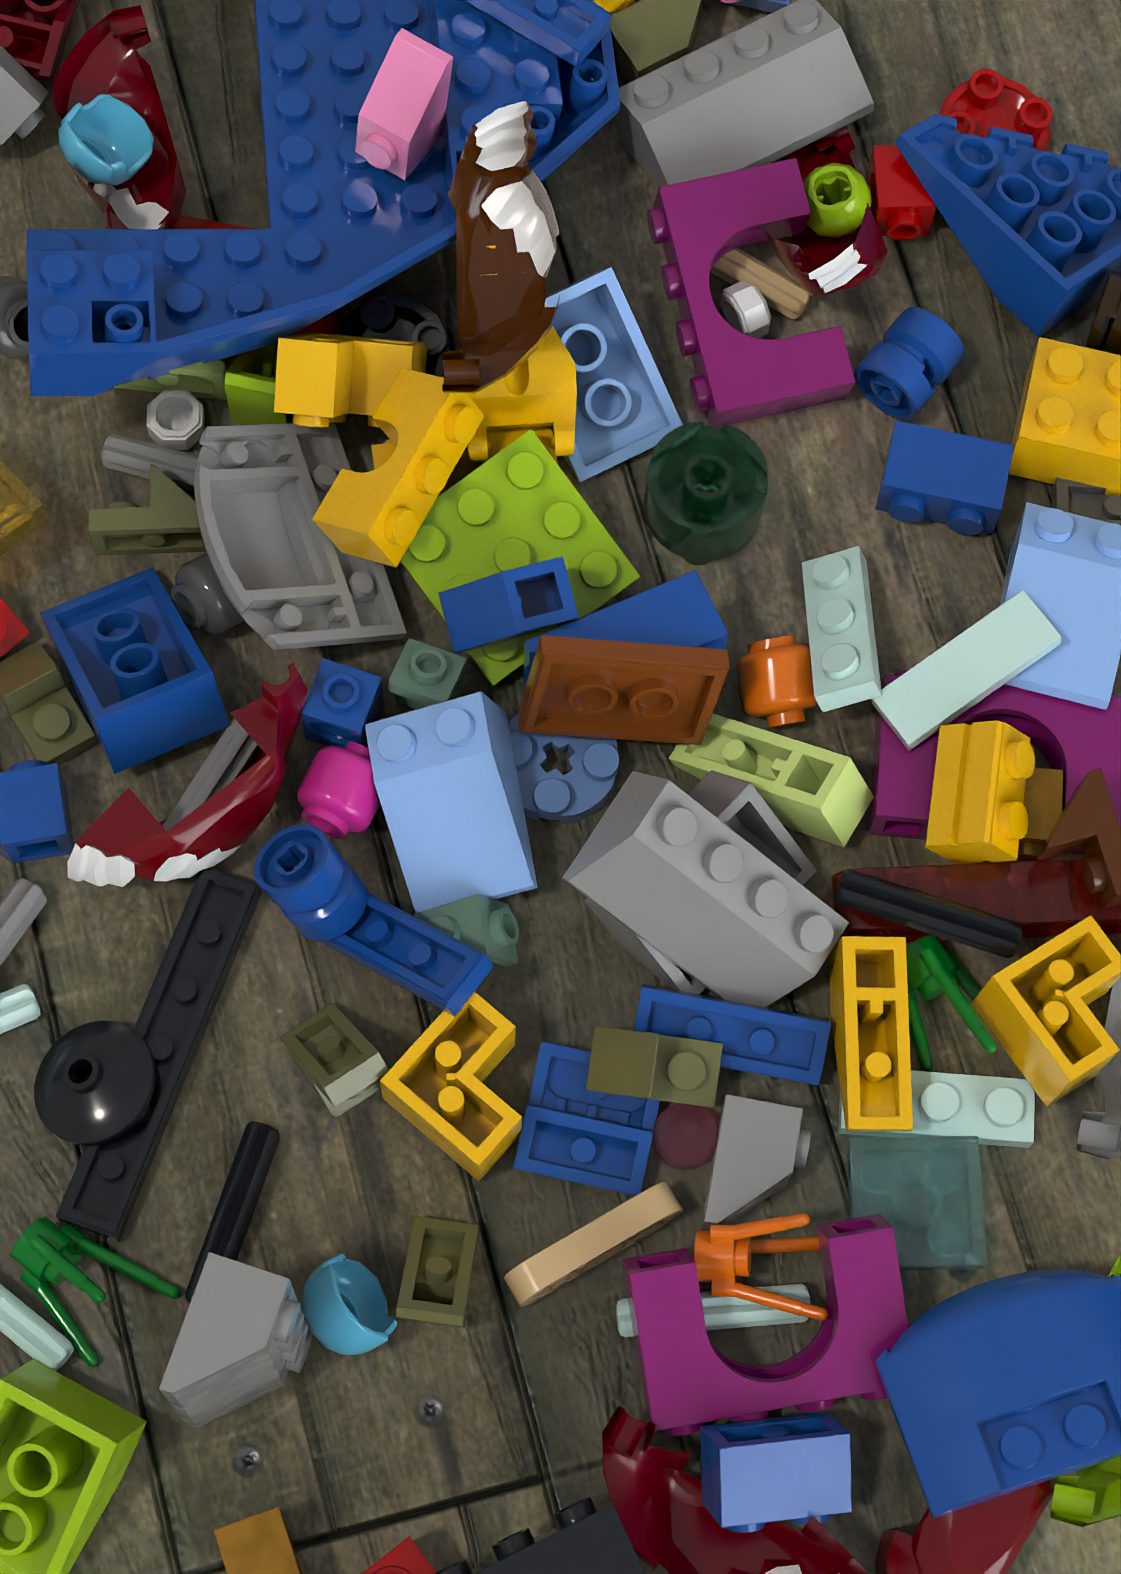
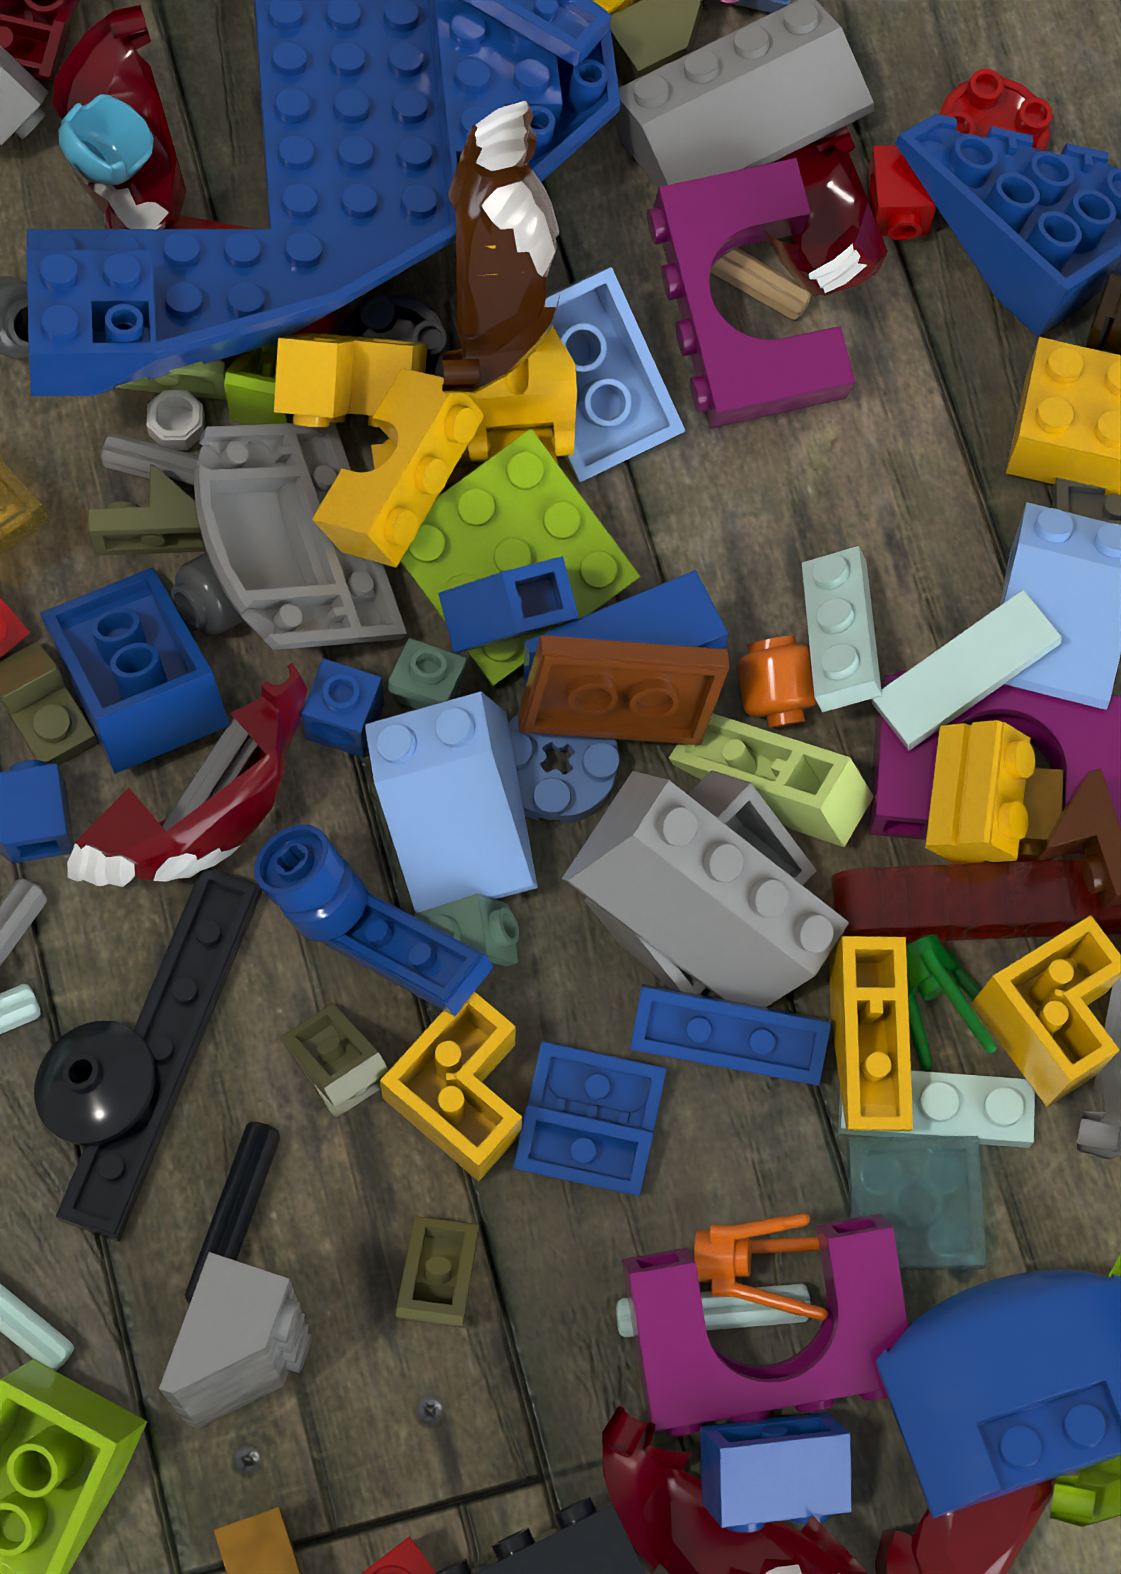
(52, 1257): green plant -> none
(339, 791): dark pink head -> none
(346, 1307): medium azure hair -> none
(405, 105): bright pink slope -> none
(593, 1244): tan beam -> none
(654, 1066): olive slope -> none
(685, 1136): clear pink tile -> none
(705, 491): clear green brick -> none
(746, 309): white tile -> none
(752, 1156): light grey slope -> none
(836, 199): lime piece -> none
(913, 358): blue wheel -> none
(928, 913): black axle -> none
(944, 478): blue brick -> none

